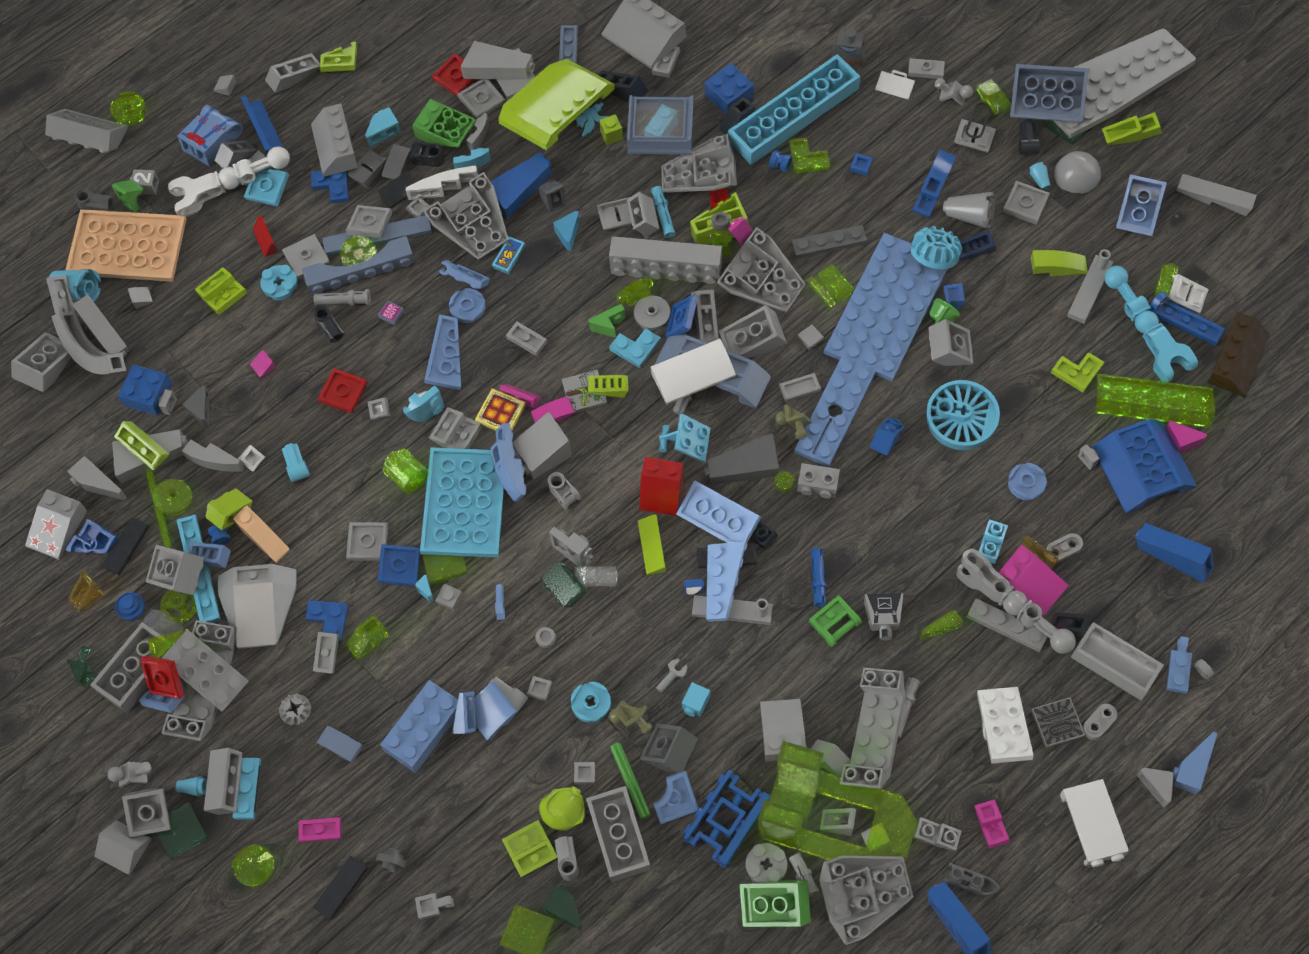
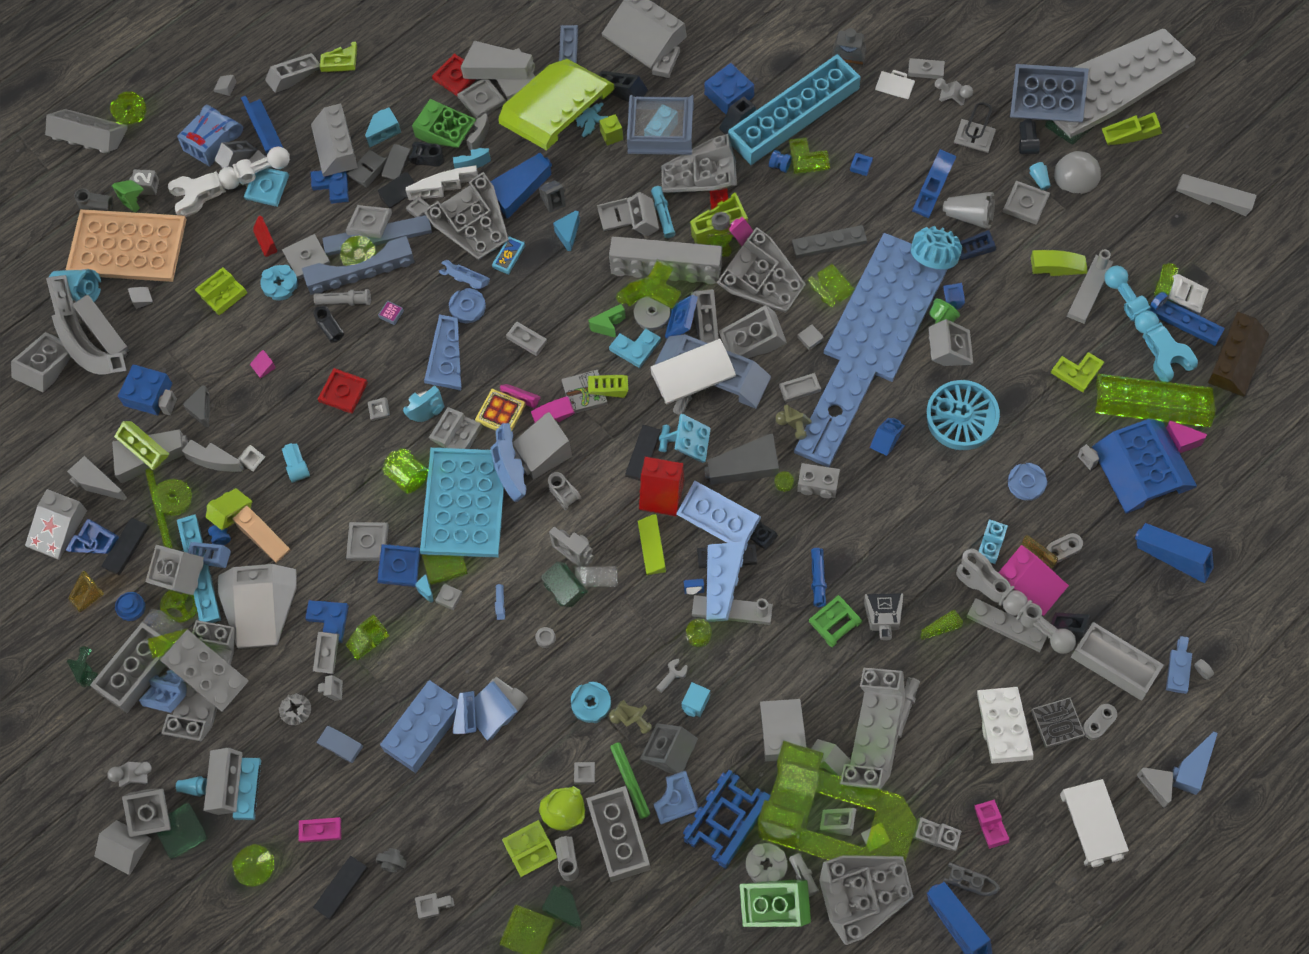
(162, 677): red tile -> none
(332, 688): none -> light grey tile
(539, 688): light grey tile -> none
(644, 448): none -> black tile
(656, 286): none -> clear neon green plate
(698, 633): none -> clear neon green head
(994, 95): clear neon green slope -> none
(1141, 205): medium blue slope -> none

